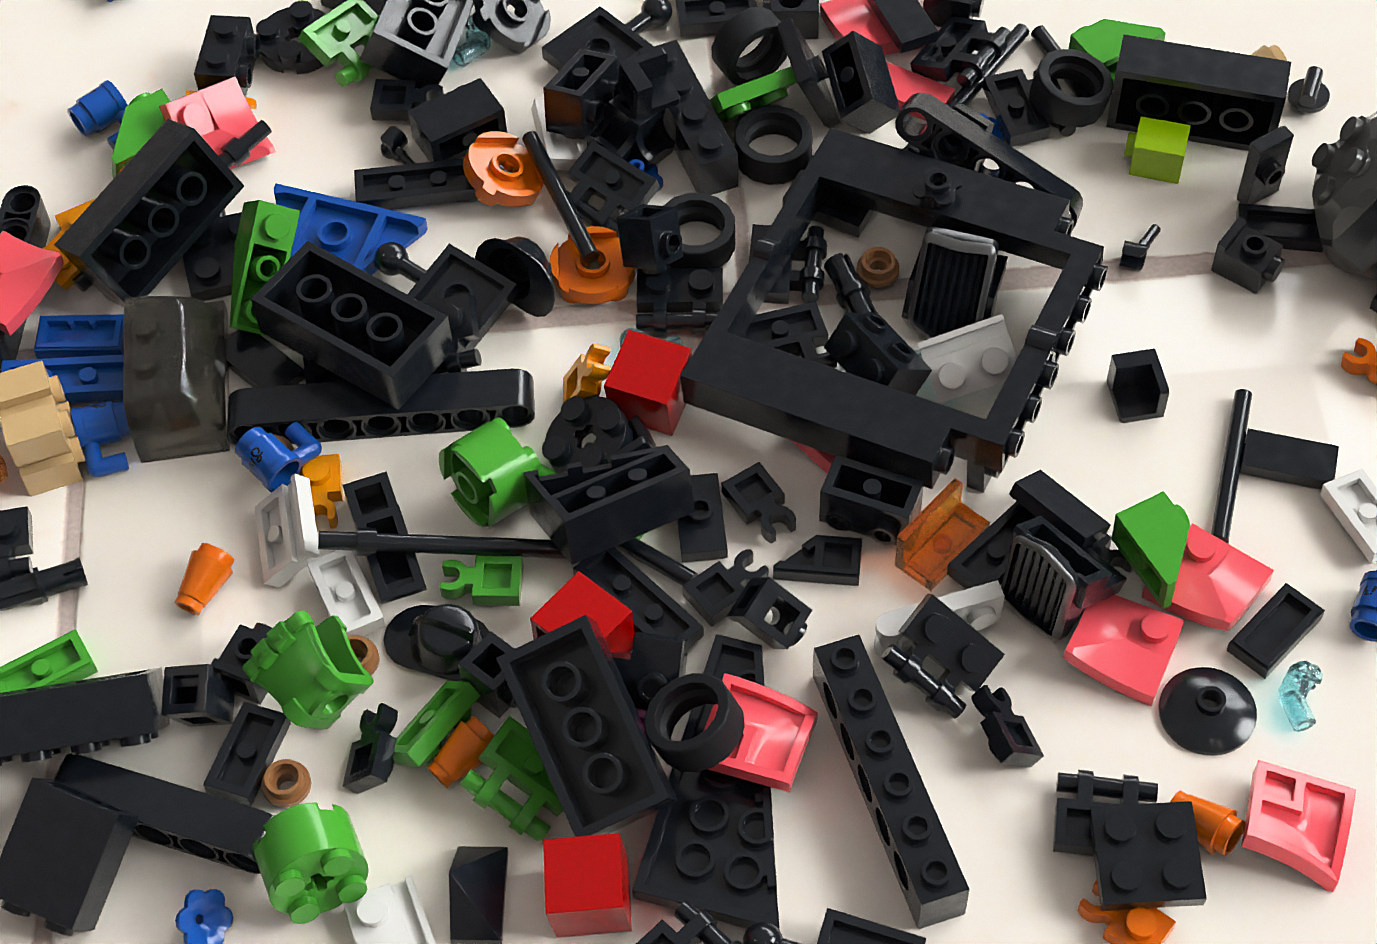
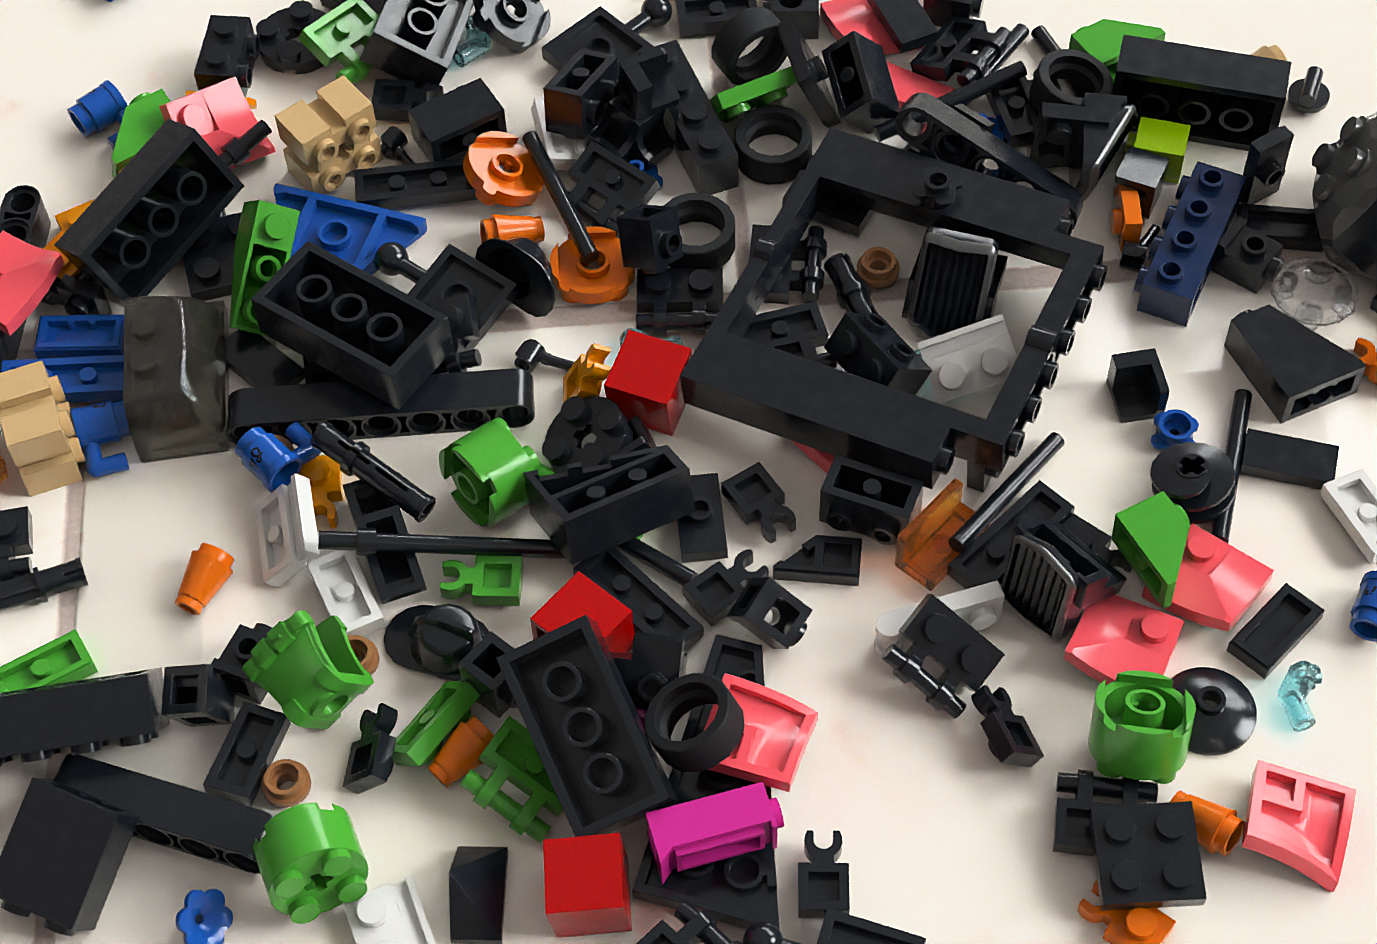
(78, 296): none -> black plate
(329, 136): none -> tan brick
(358, 461): none -> black pin
(511, 226): none -> orange cone
(533, 353): none -> black hand
(713, 828): none -> dark pink window
(822, 881): none -> black plate
(890, 783): black brick -> none
(961, 95): none -> black bar
(1006, 492): none -> black bar
(1060, 508): black tile -> none
(1082, 137): none -> black piece
(1127, 217): none -> orange plate
(1141, 727): none -> bright green brick
(1145, 174): none -> panel
(1173, 421): none -> blue plate
(1188, 247): none -> dark blue brick
(1196, 479): none -> black piece
(1290, 362): none -> black slope
(1315, 291): none -> clear dish

